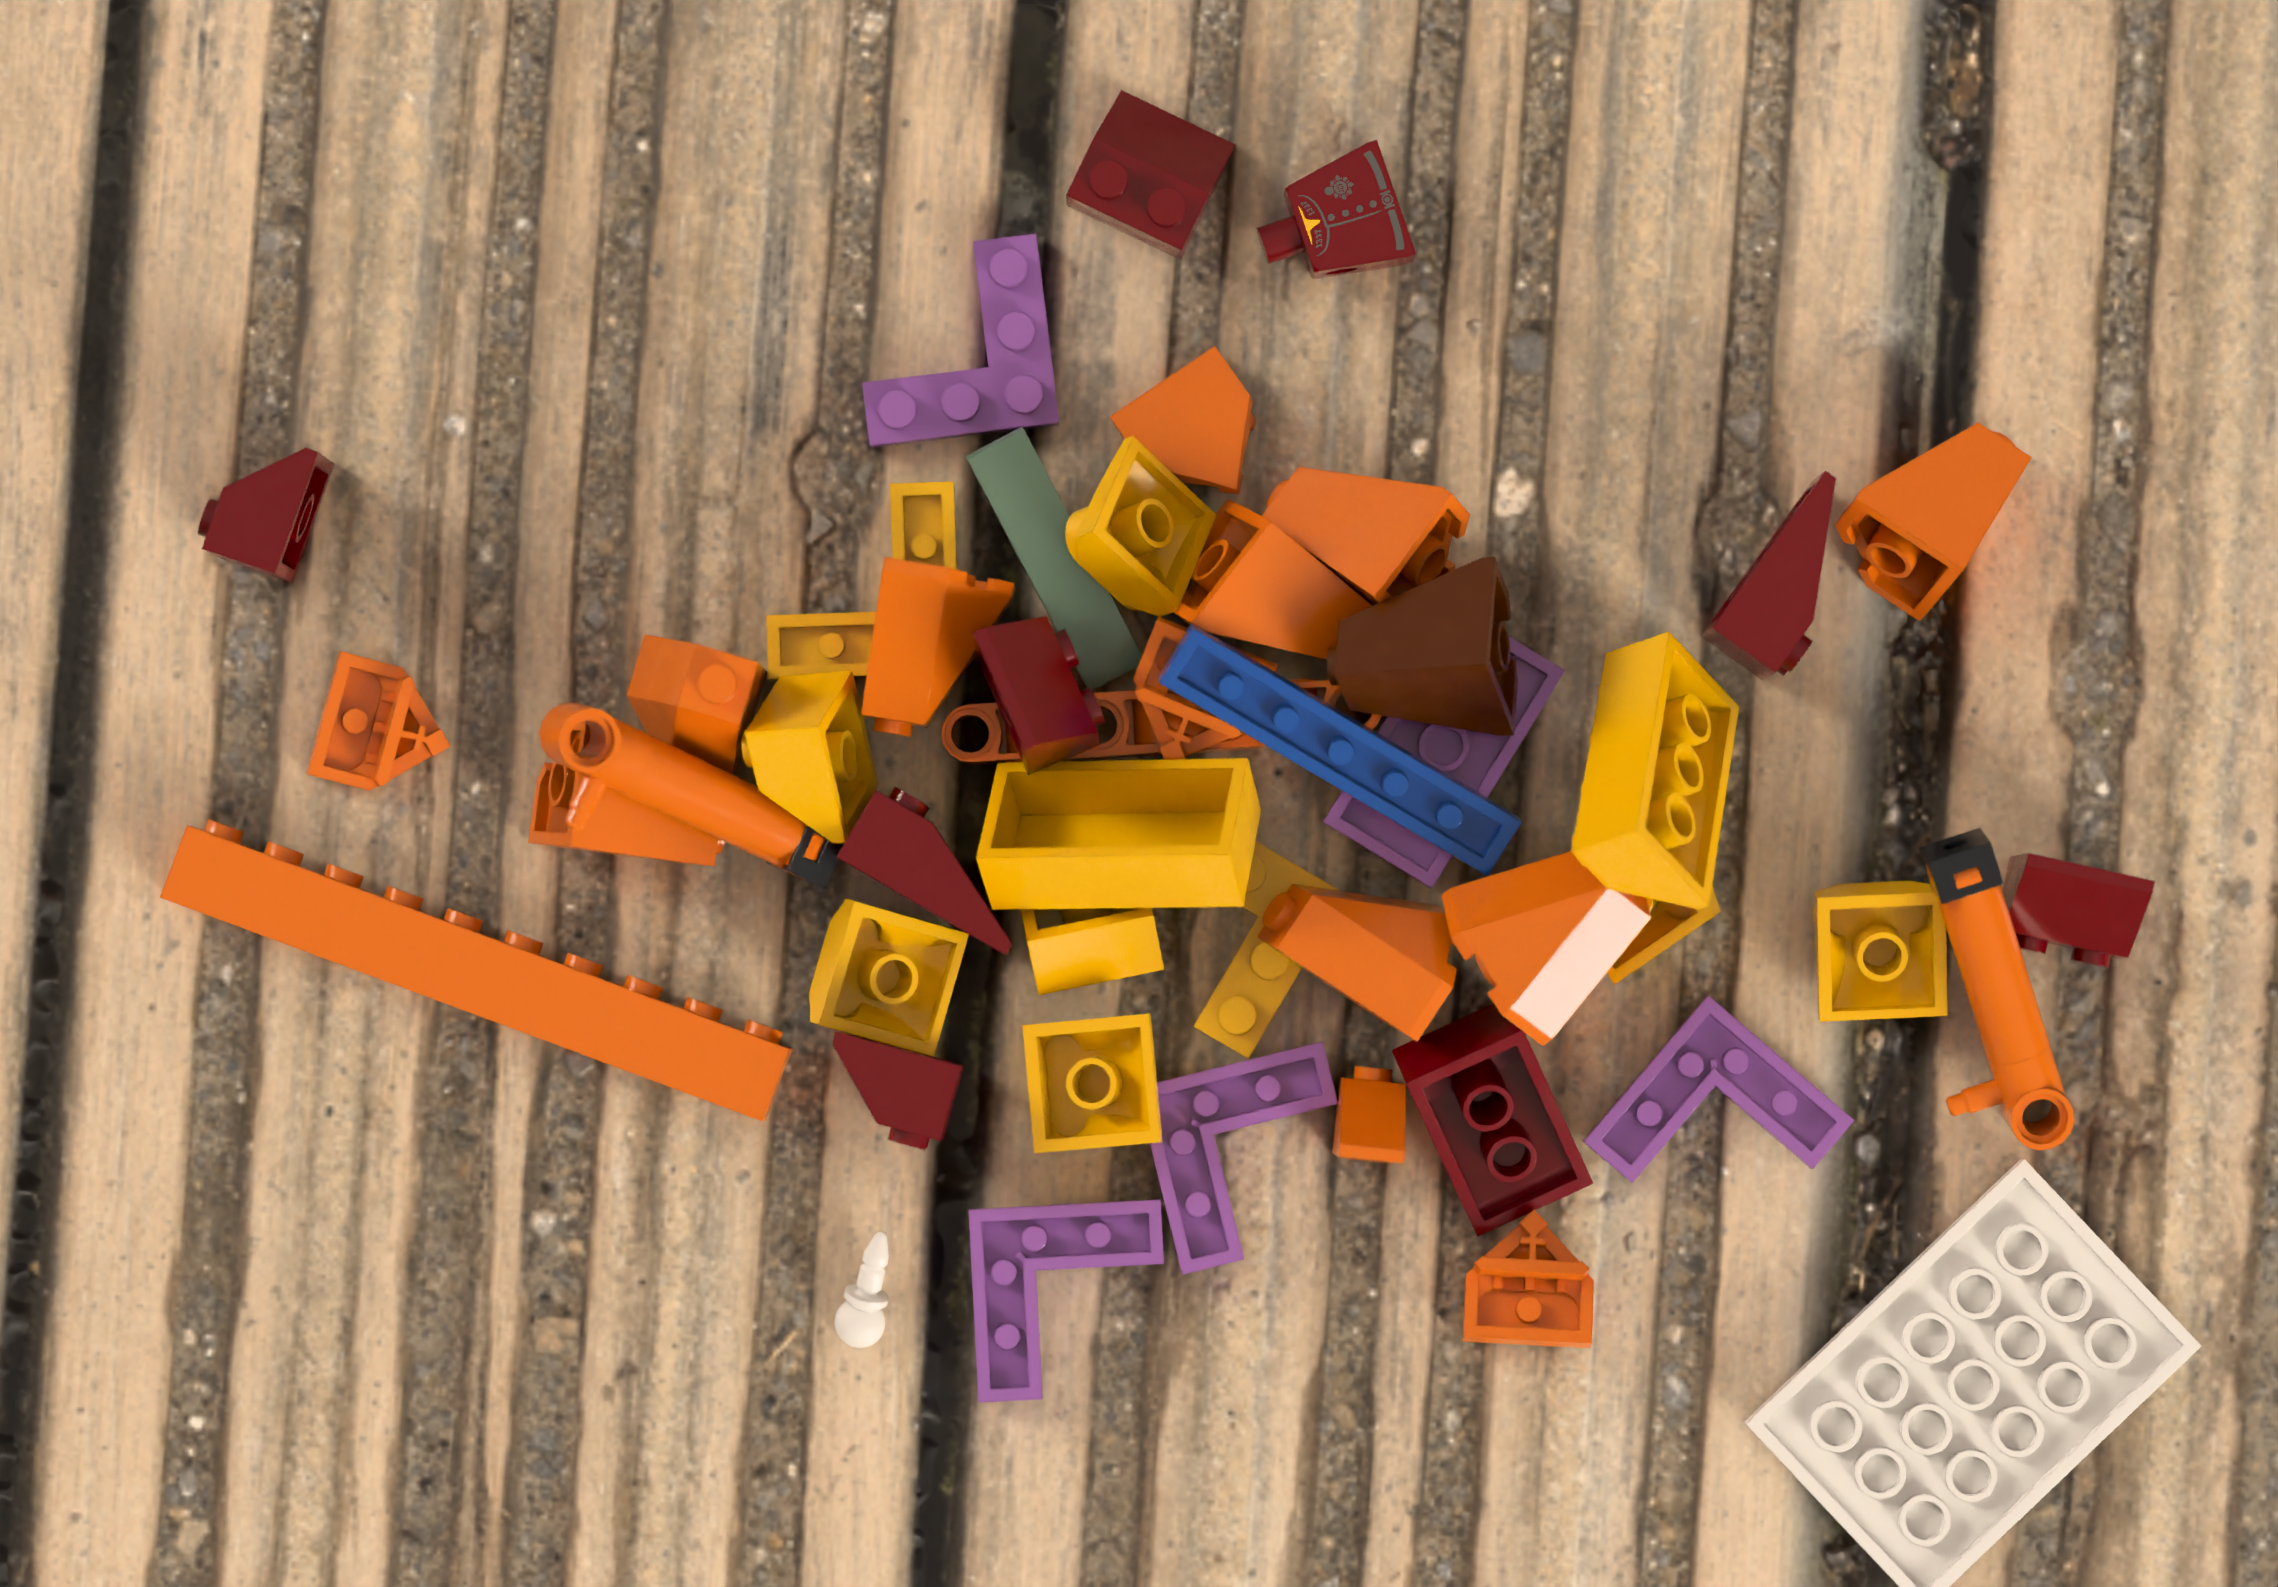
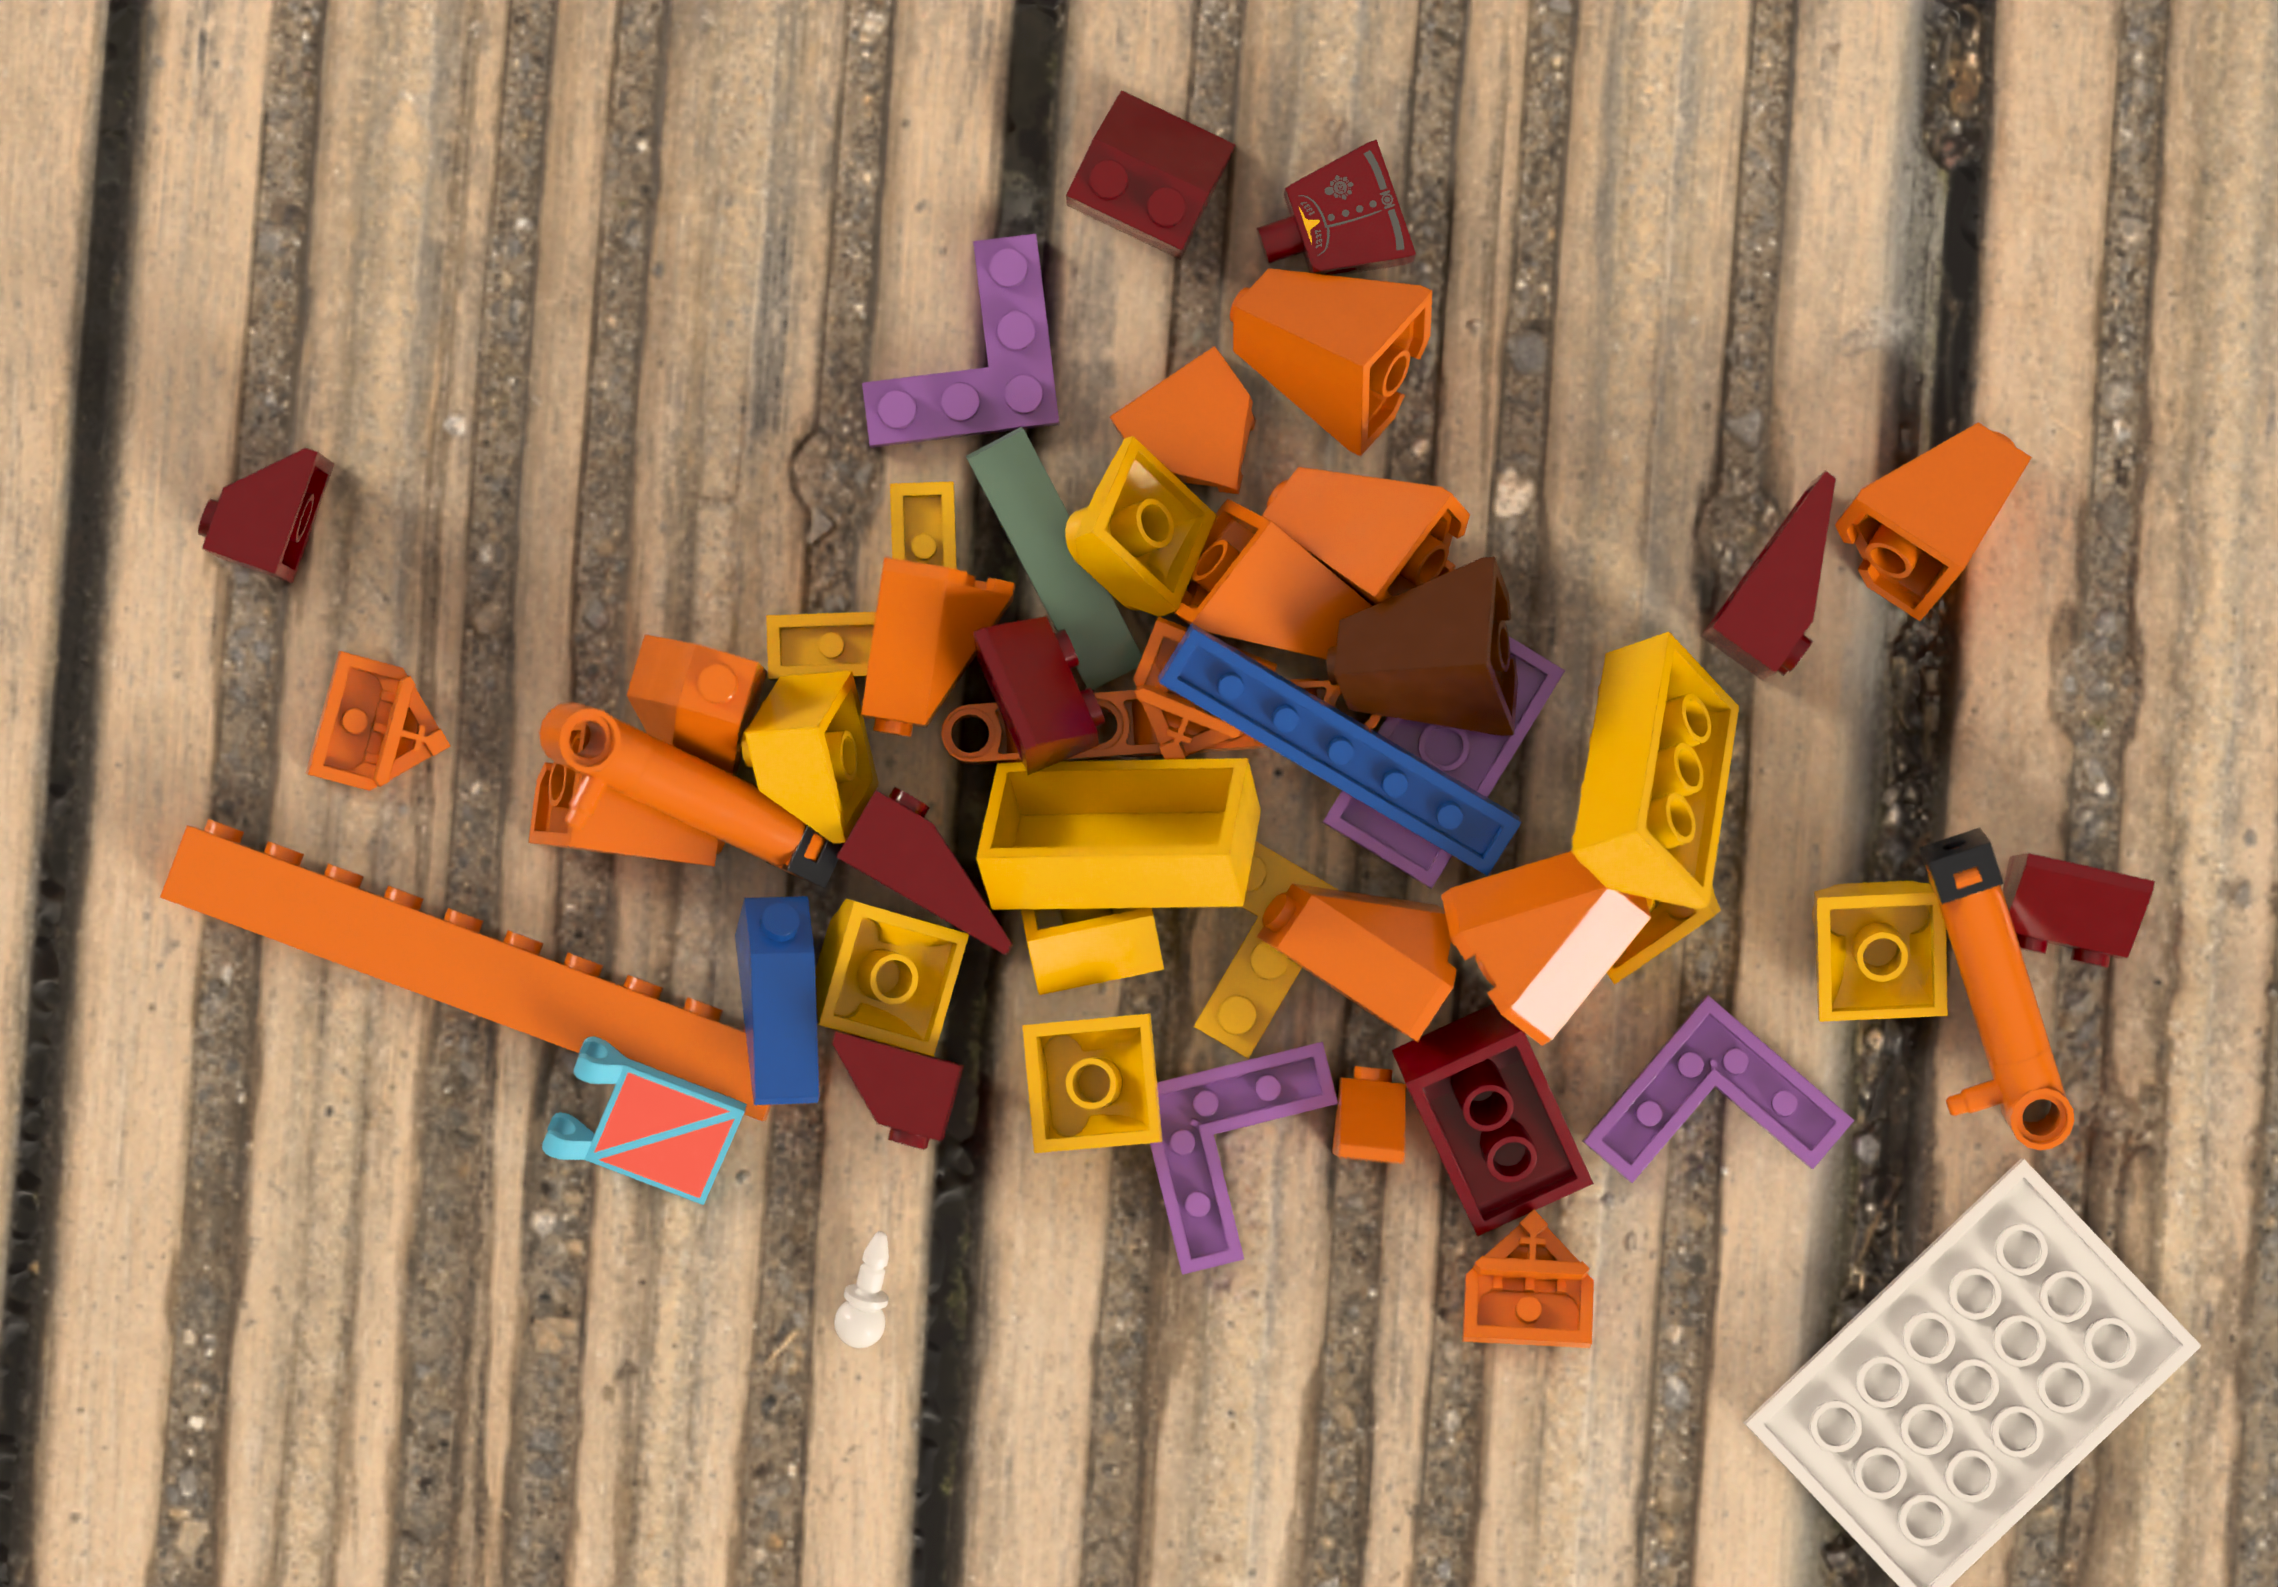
(651, 1126): none -> flag
(779, 998): none -> blue slope
(1016, 1243): medium lavender plate -> none
(1334, 345): none -> orange slope

